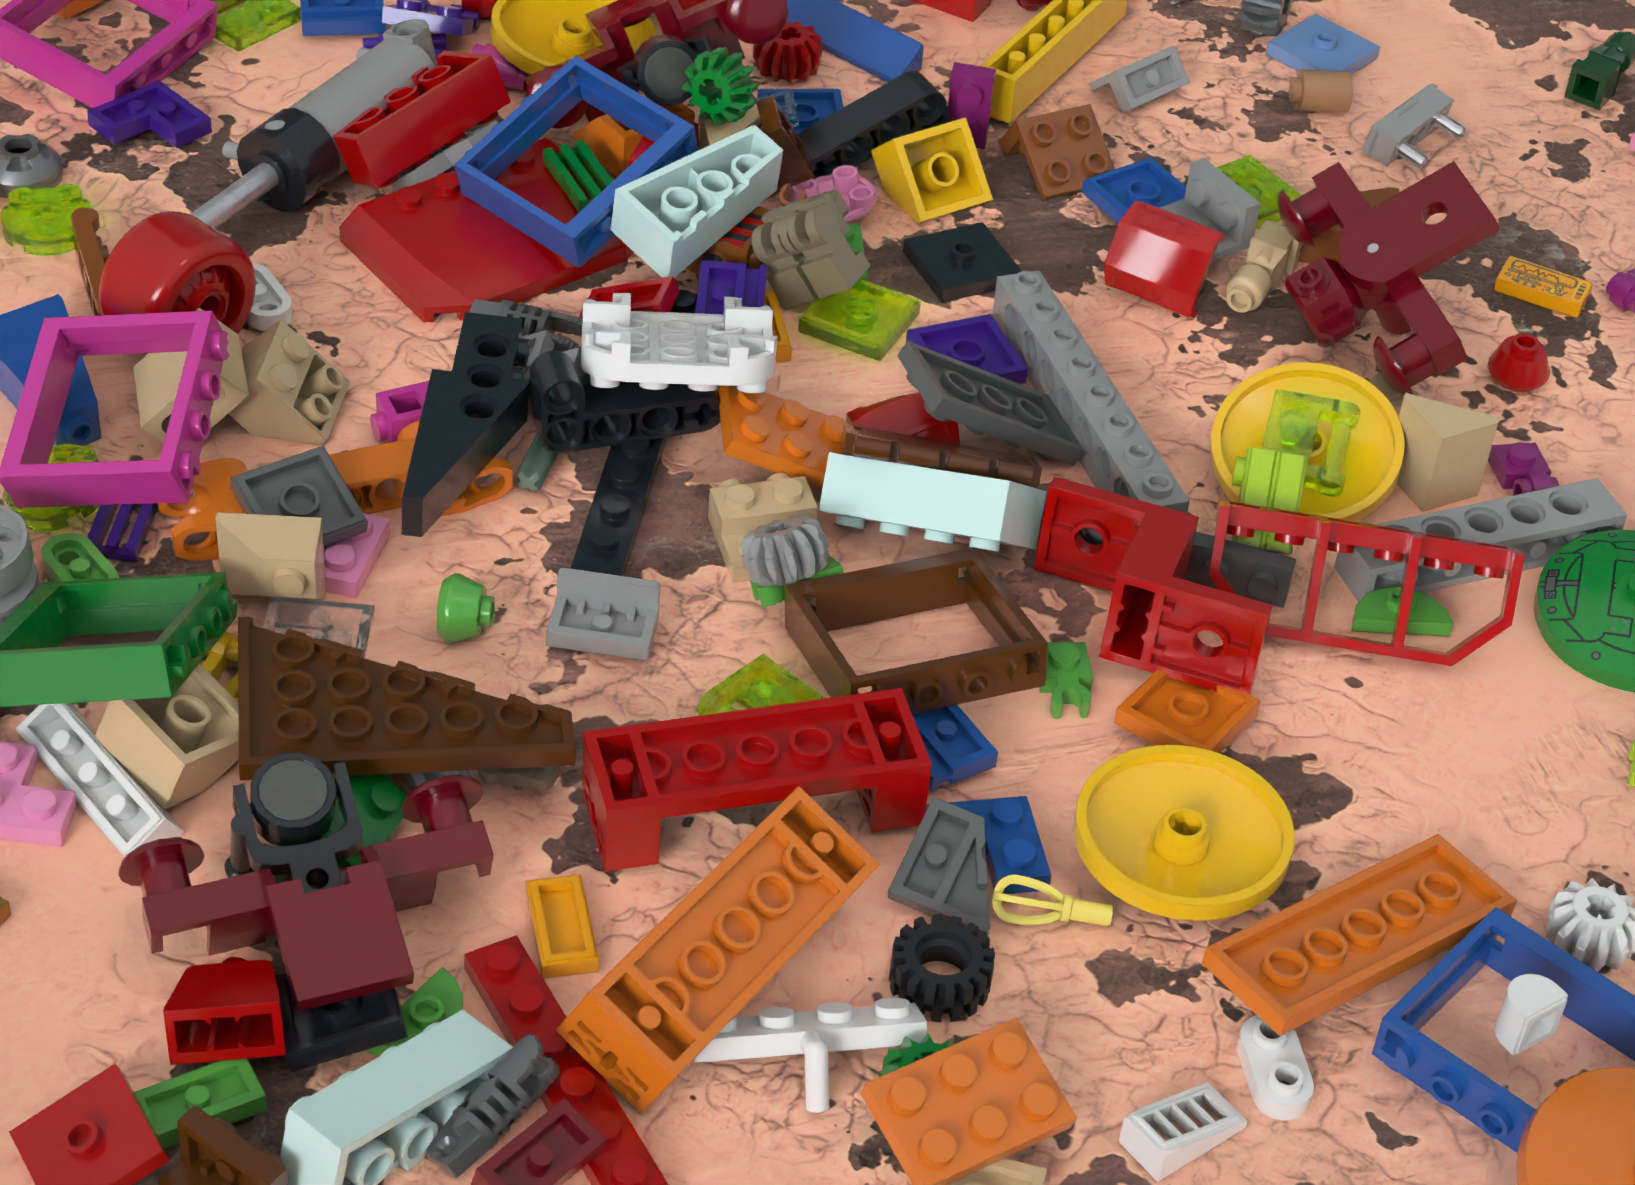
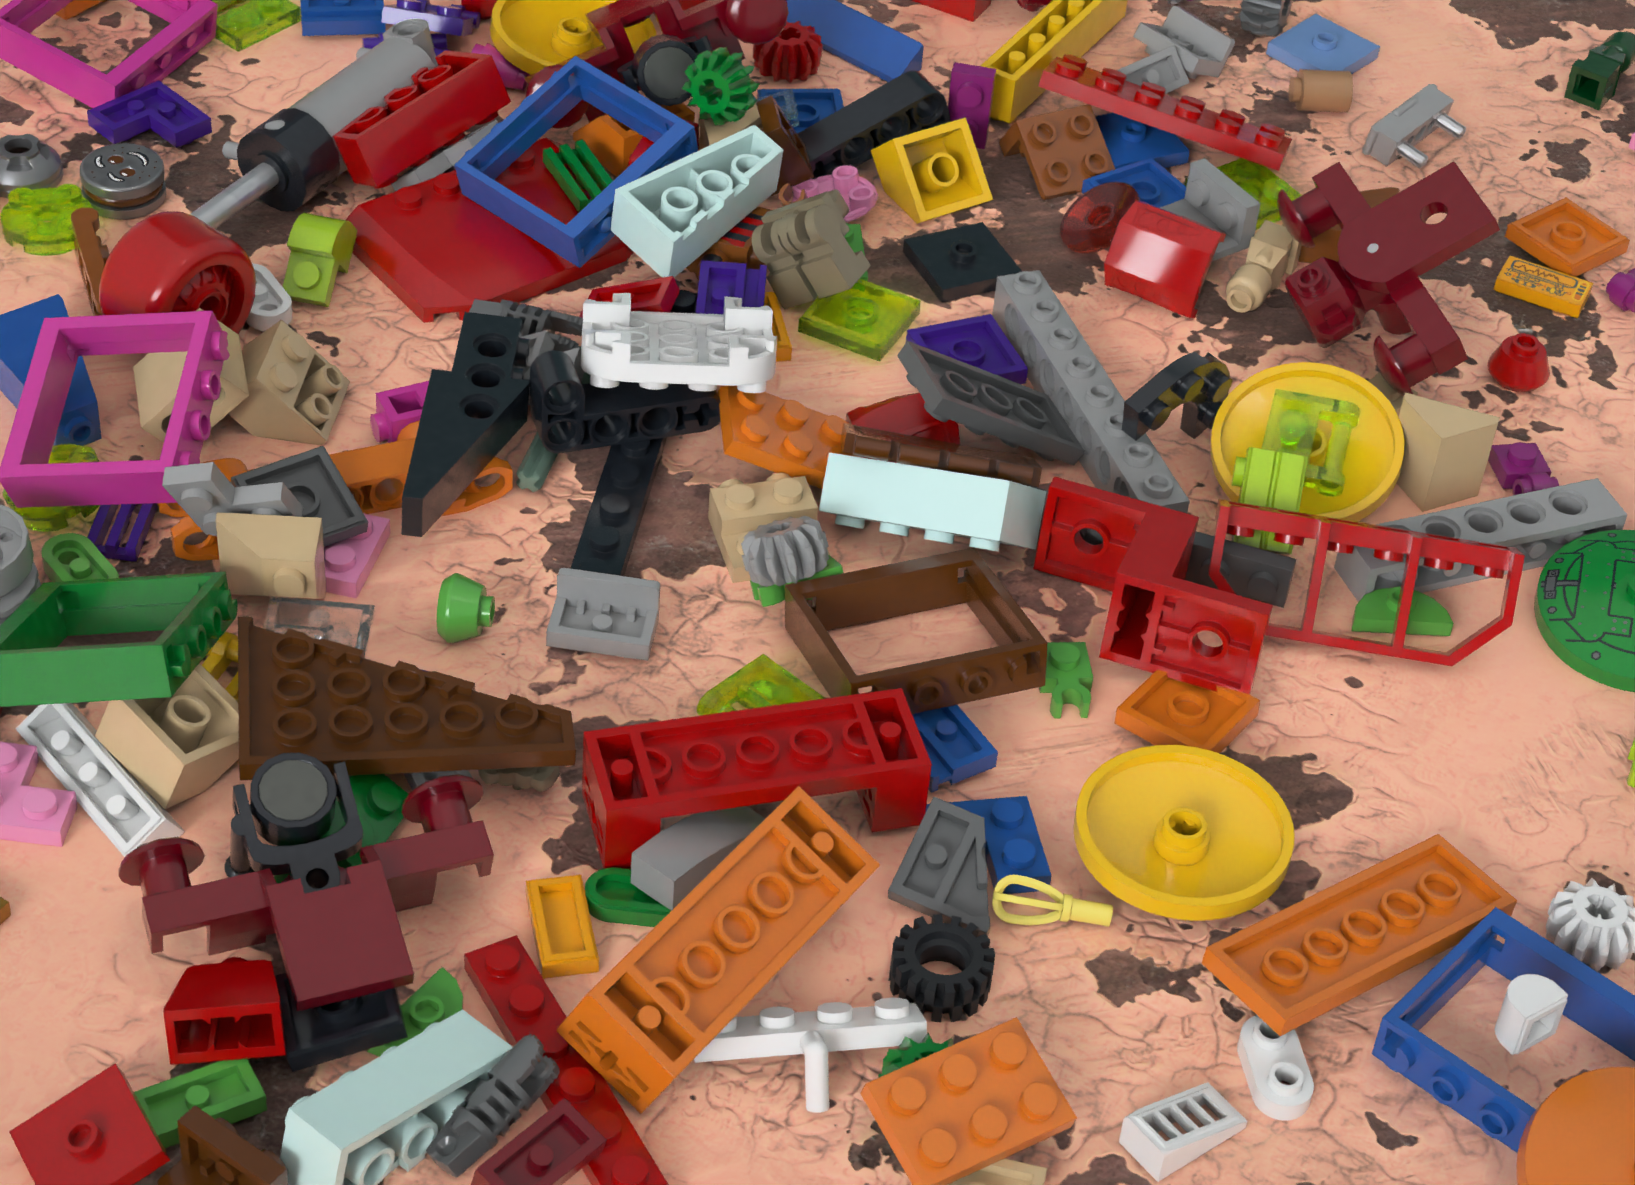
(123, 180): none -> flat silver head
(205, 491): none -> light grey plate
(318, 251): none -> lime brick
(616, 900): none -> green tile
(688, 851): none -> light grey slope
(1095, 216): none -> clear red dish
(1134, 141): none -> blue plate
(1151, 106): none -> red plate
(1191, 381): none -> black plate
(1198, 44): none -> light grey bracket
(1567, 238): none -> orange plate

